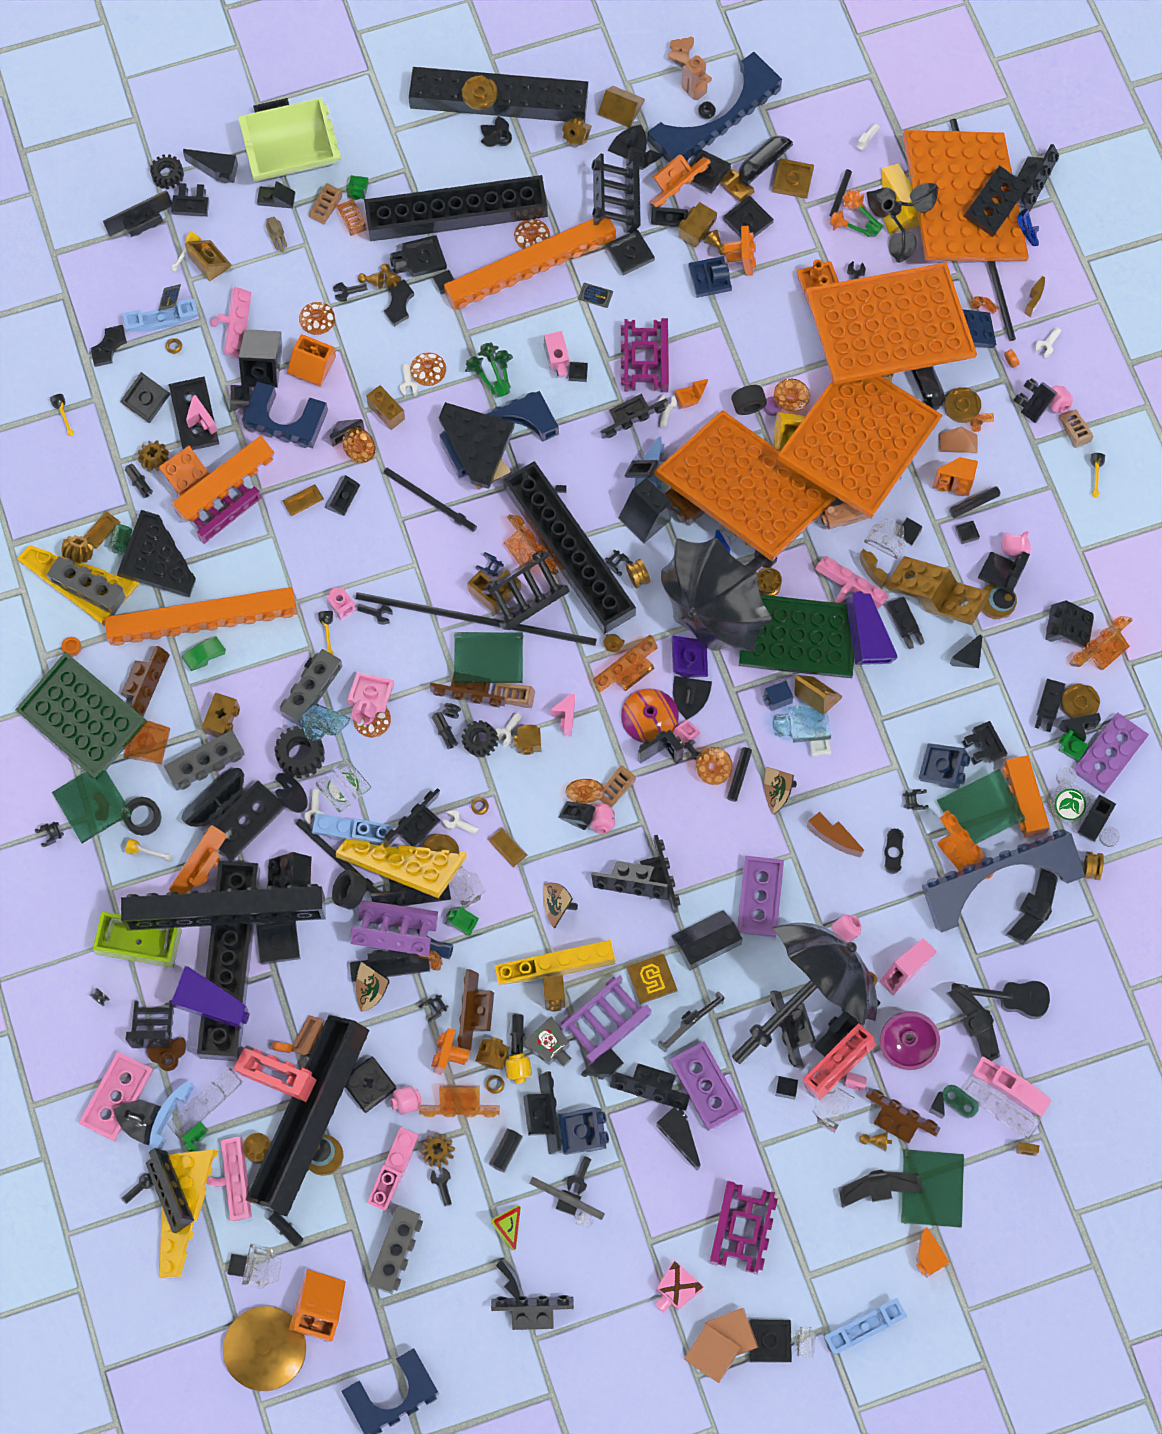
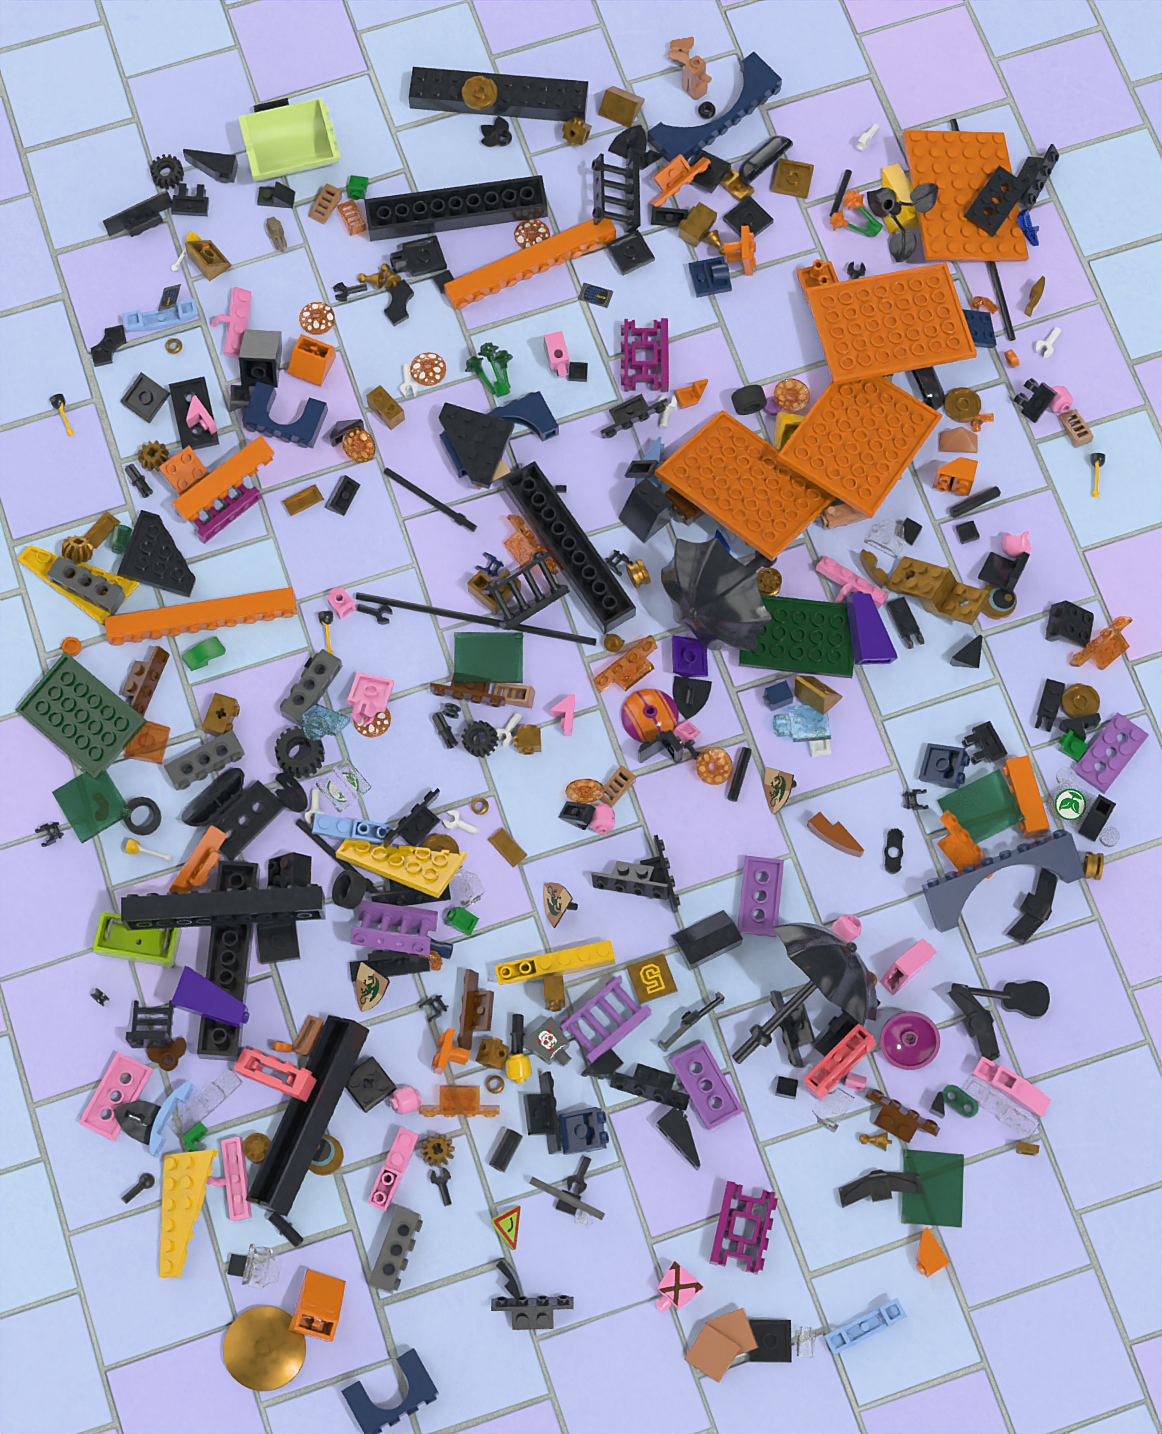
(172, 1189): black fence -> none

